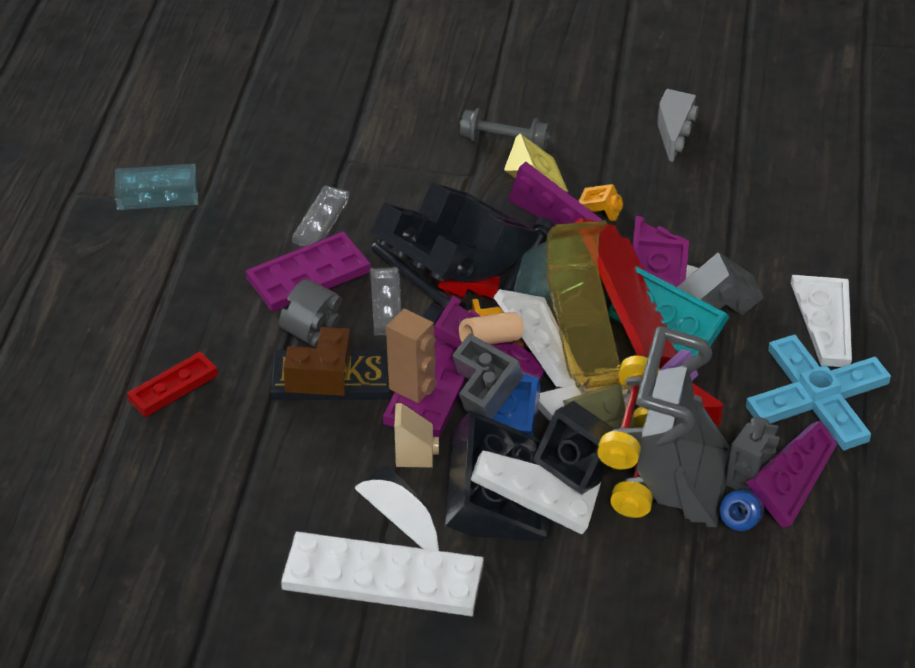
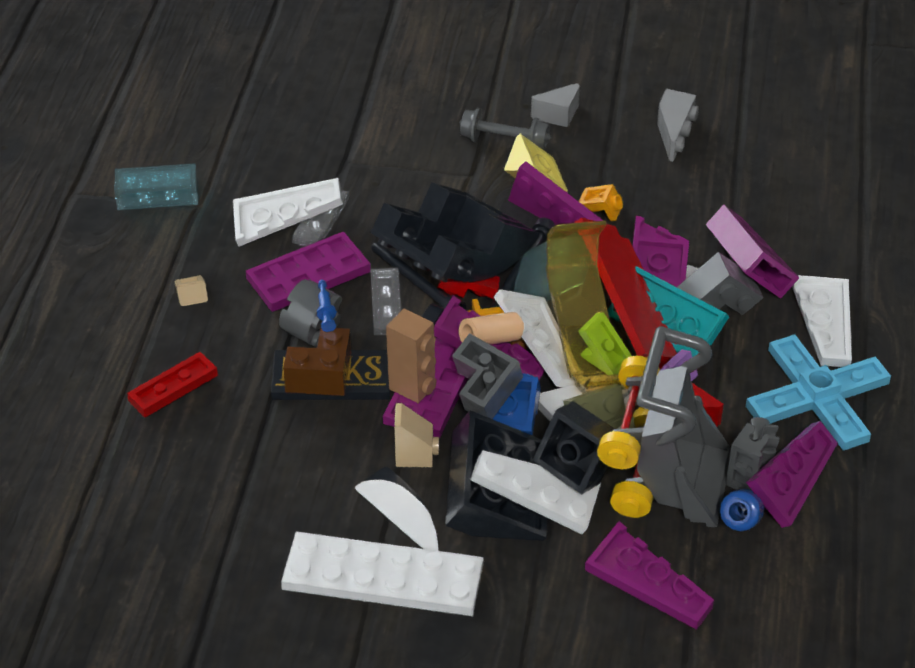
(191, 290): none -> tan slope
(276, 210): none -> white wing
(326, 311): none -> blue piece
(556, 105): none -> light grey slope
(604, 345): none -> lime slope
(639, 572): none -> magenta wing
(751, 252): none -> magenta slope

